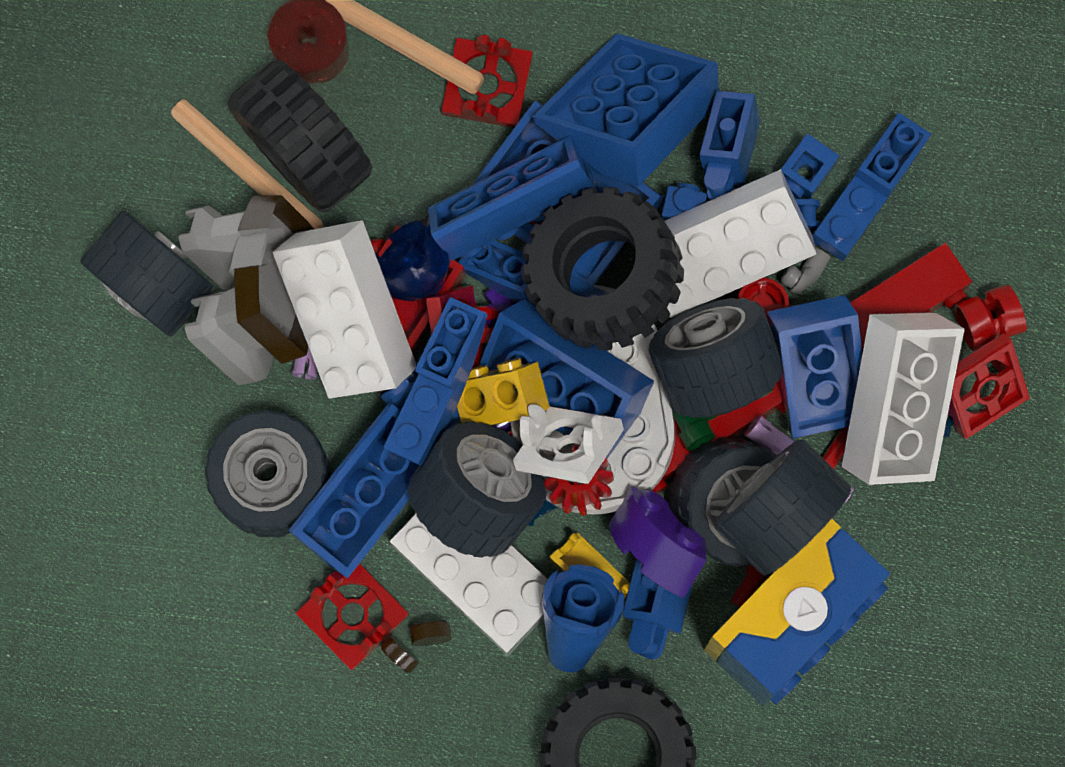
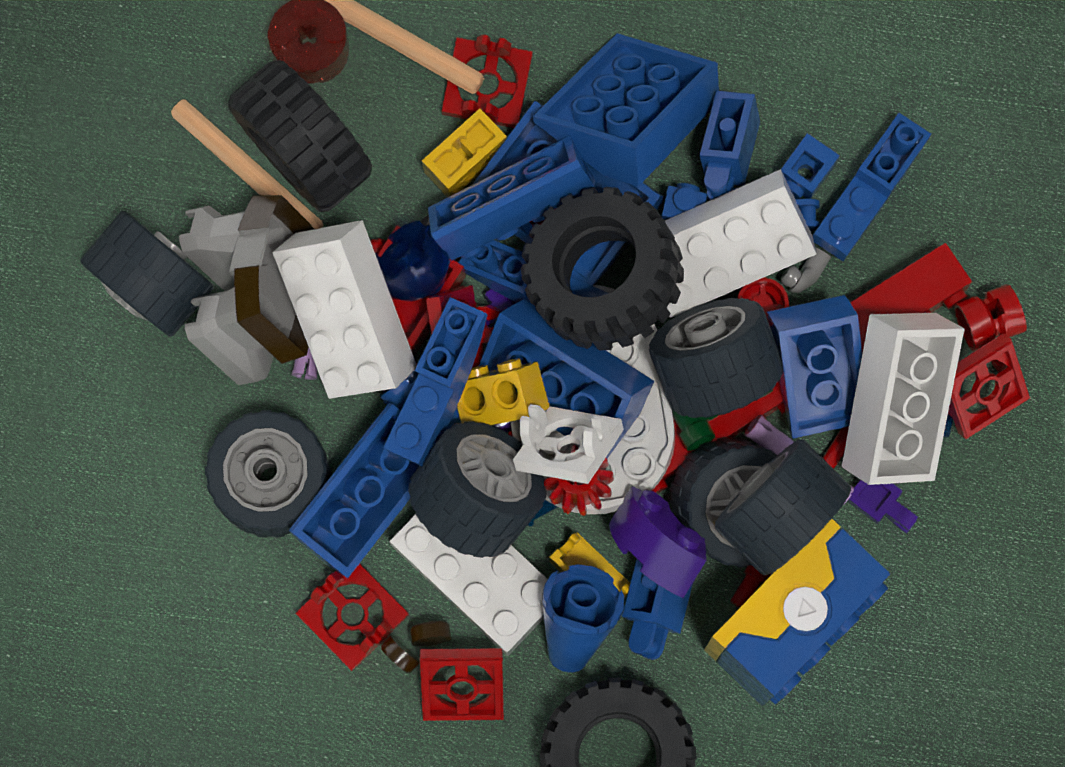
(441, 710): none -> red piece
(463, 154): none -> yellow brick
(880, 501): none -> dark purple plate

